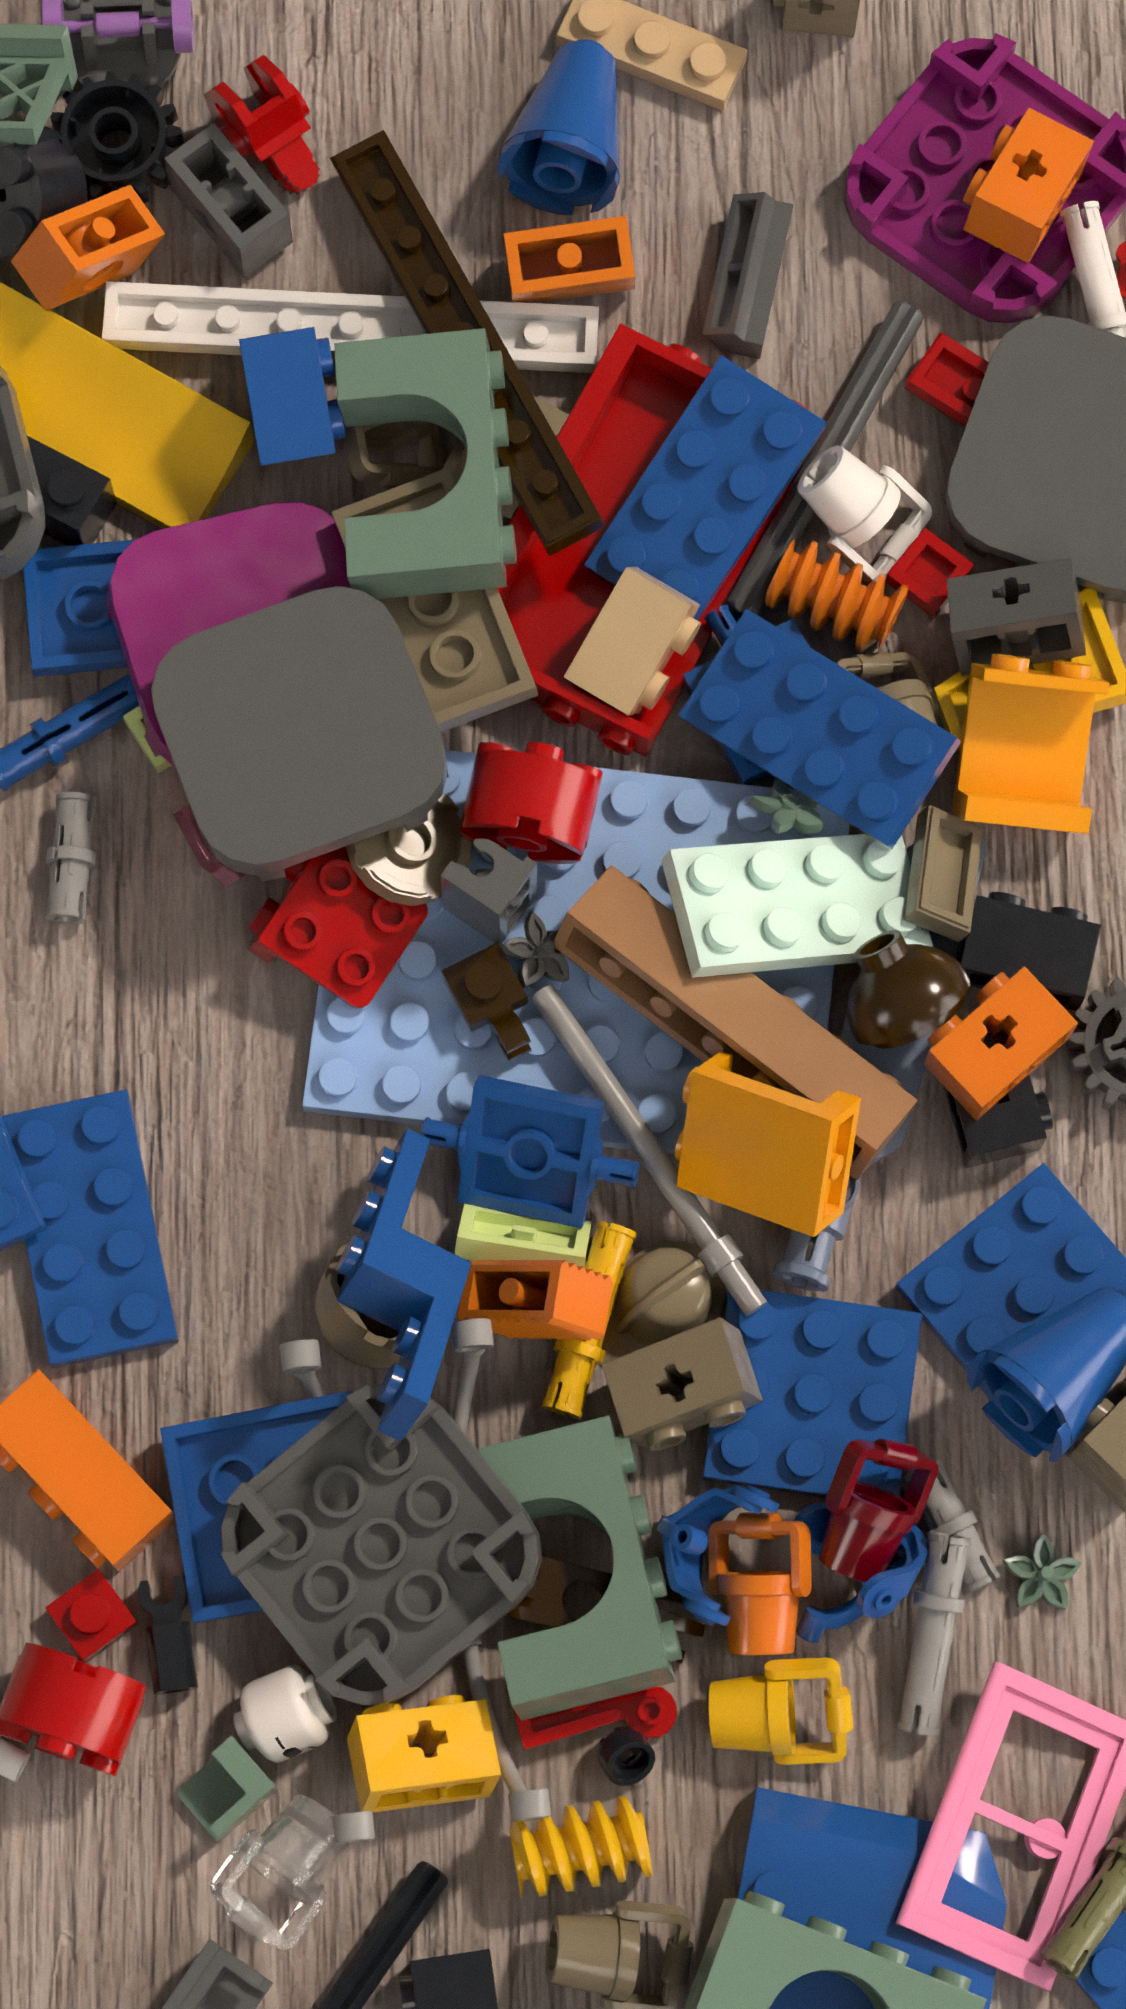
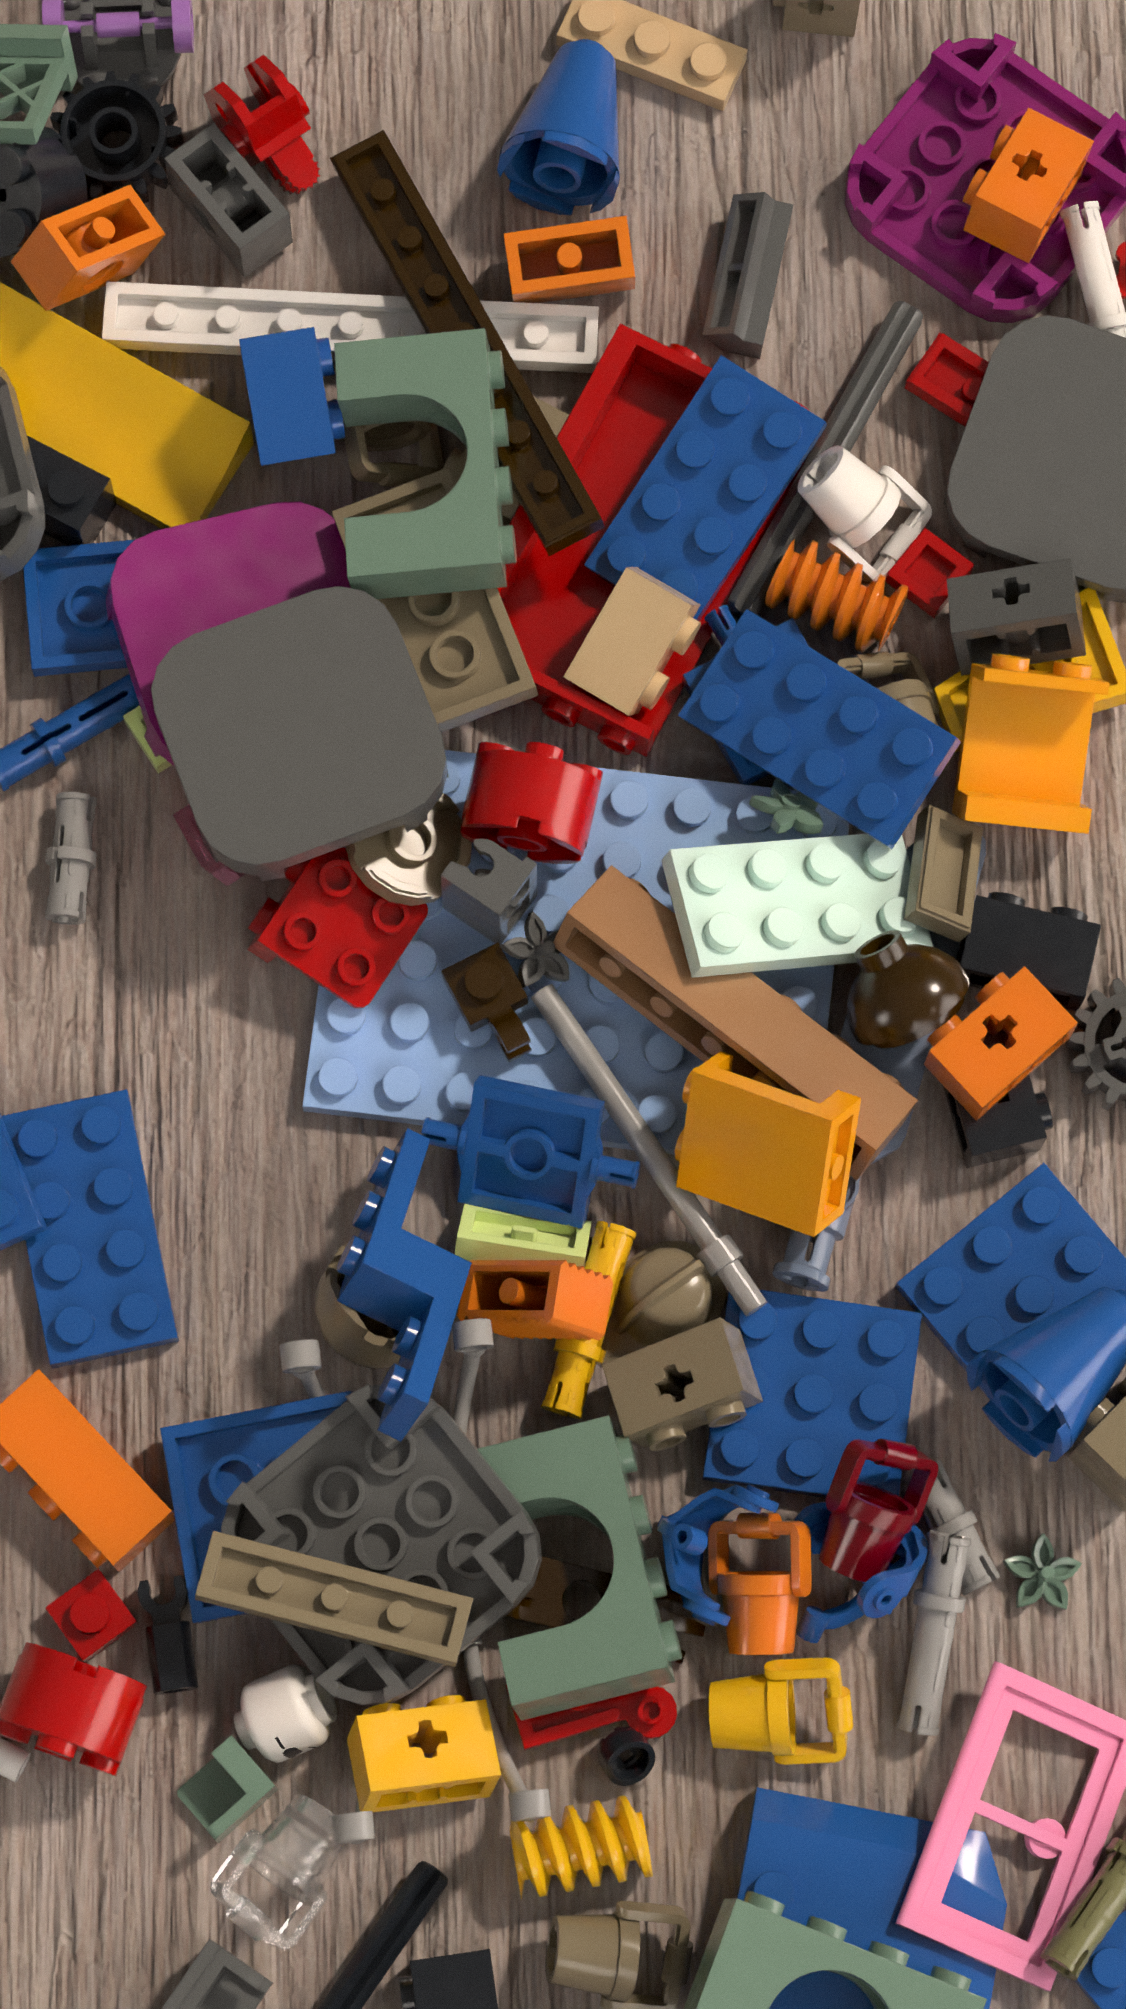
(334, 1598): none -> dark tan plate

